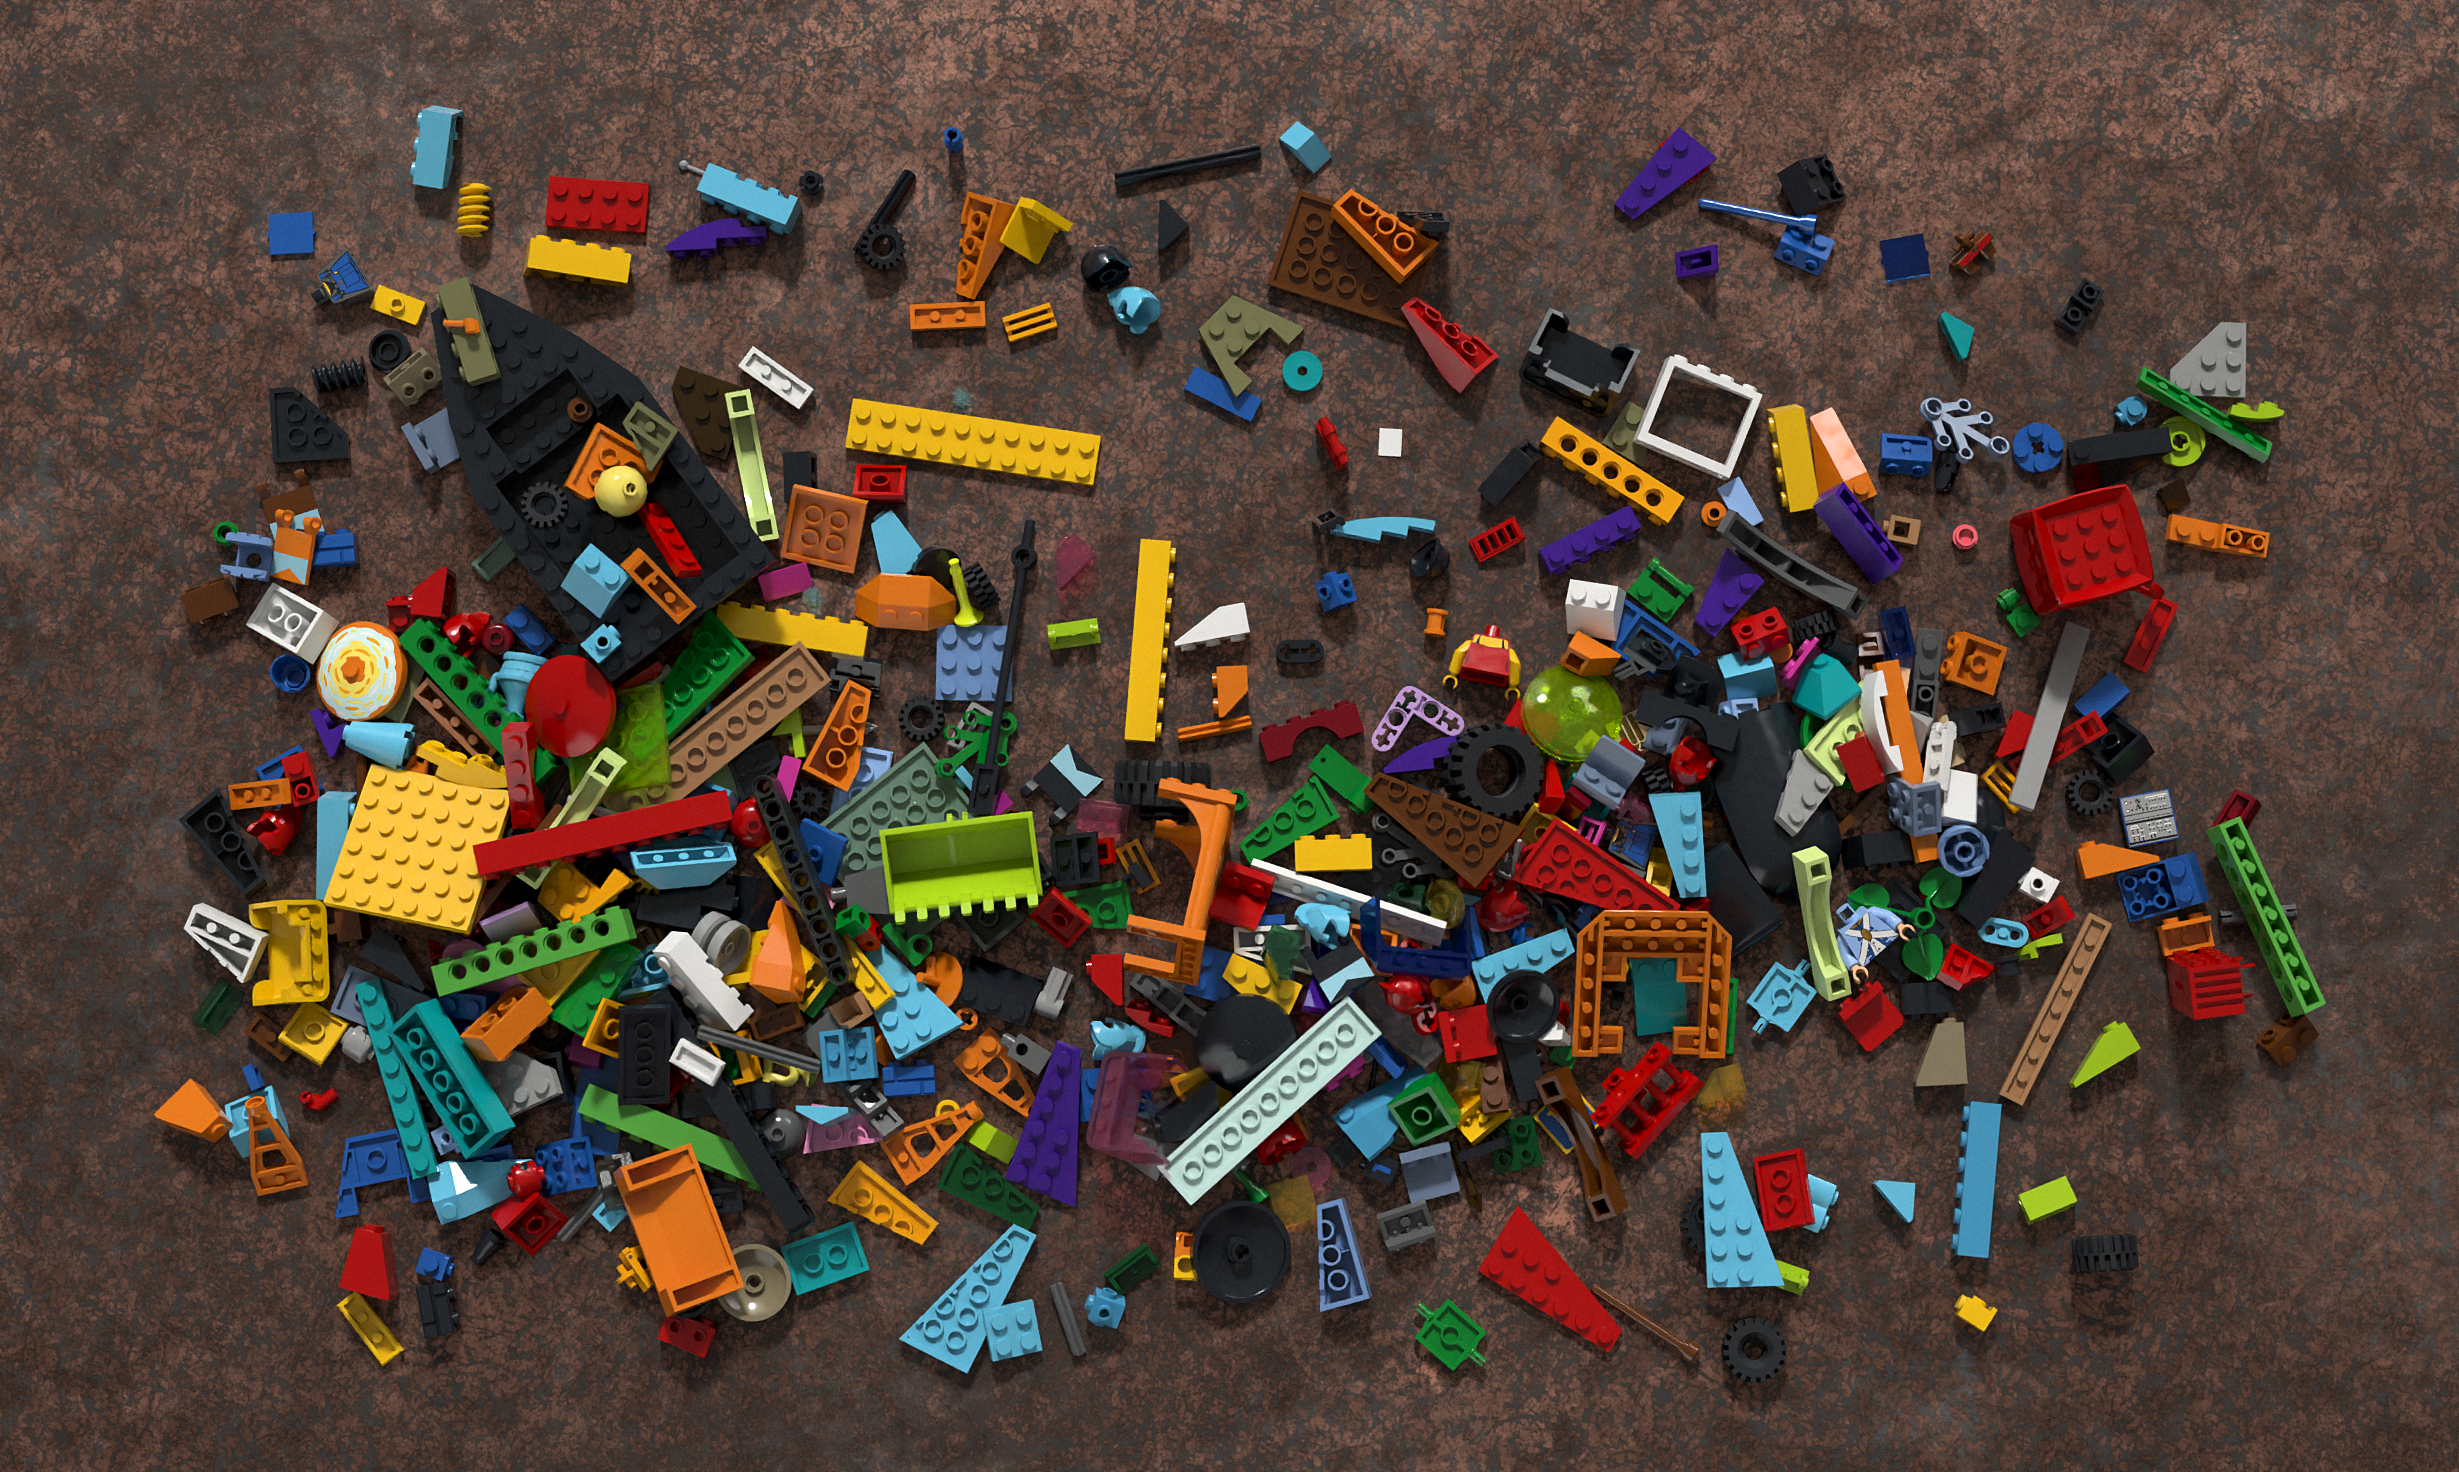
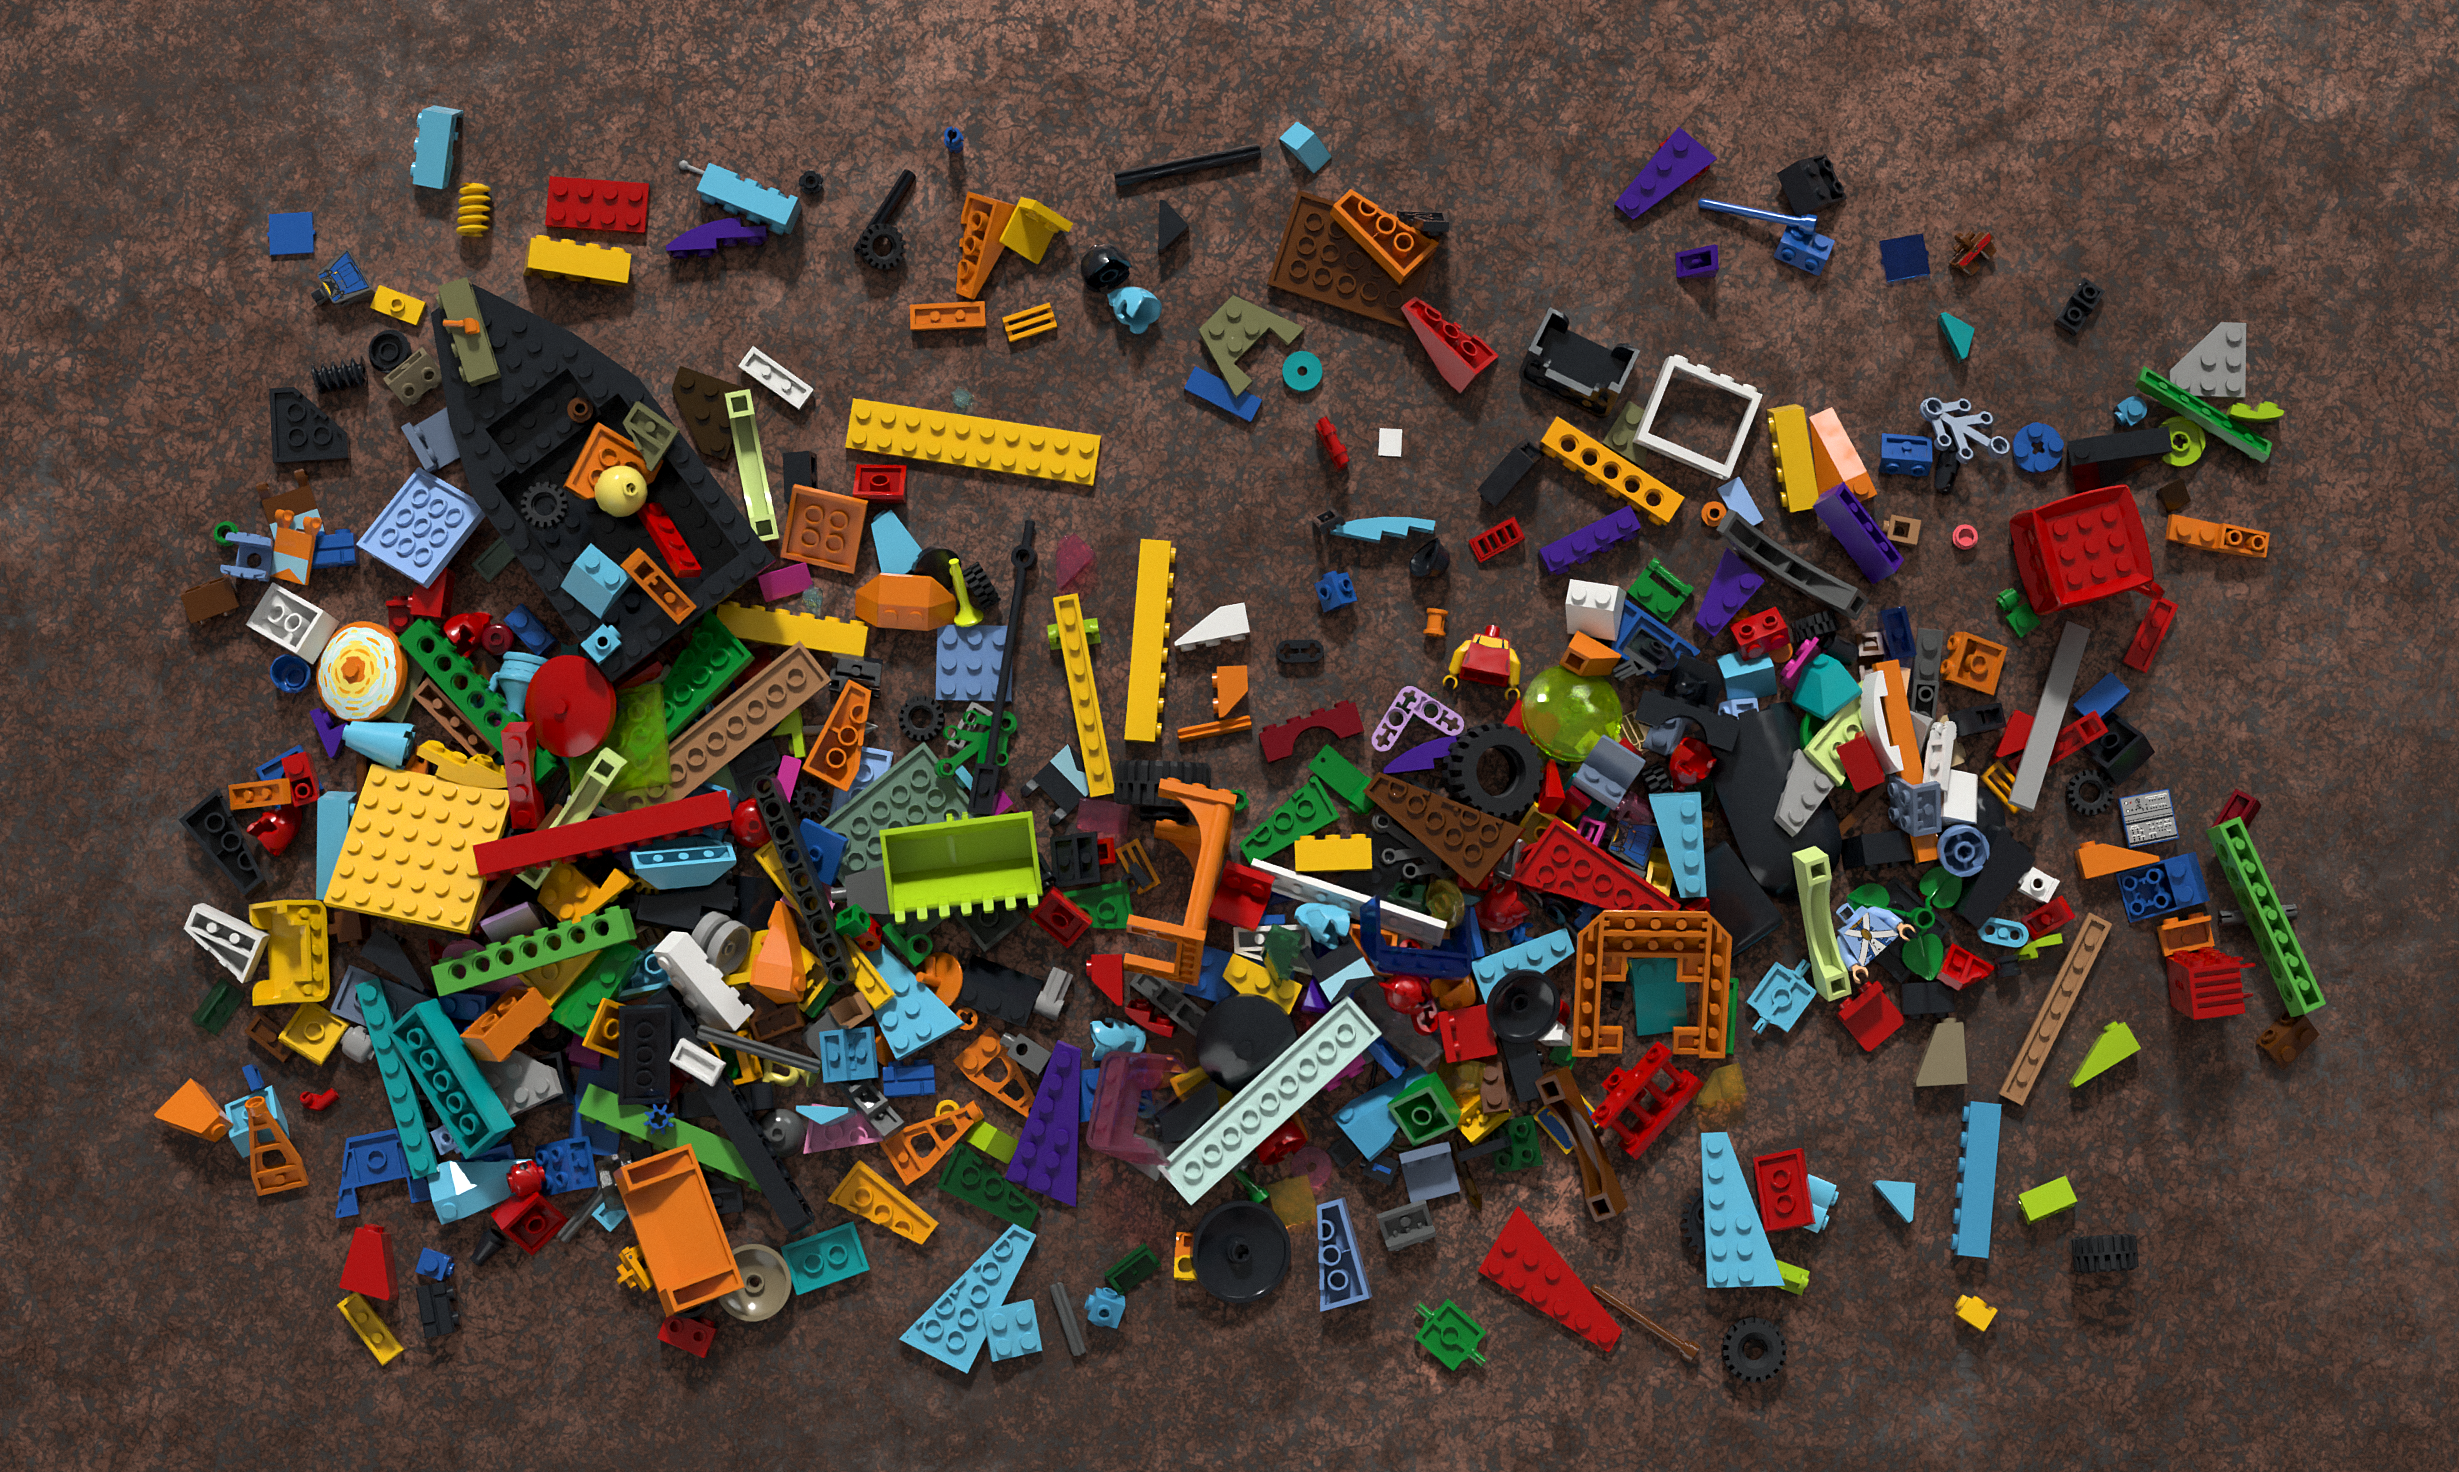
(422, 527): none -> light blue plate
(652, 1115): none -> blue gear
(1084, 694): none -> yellow plate

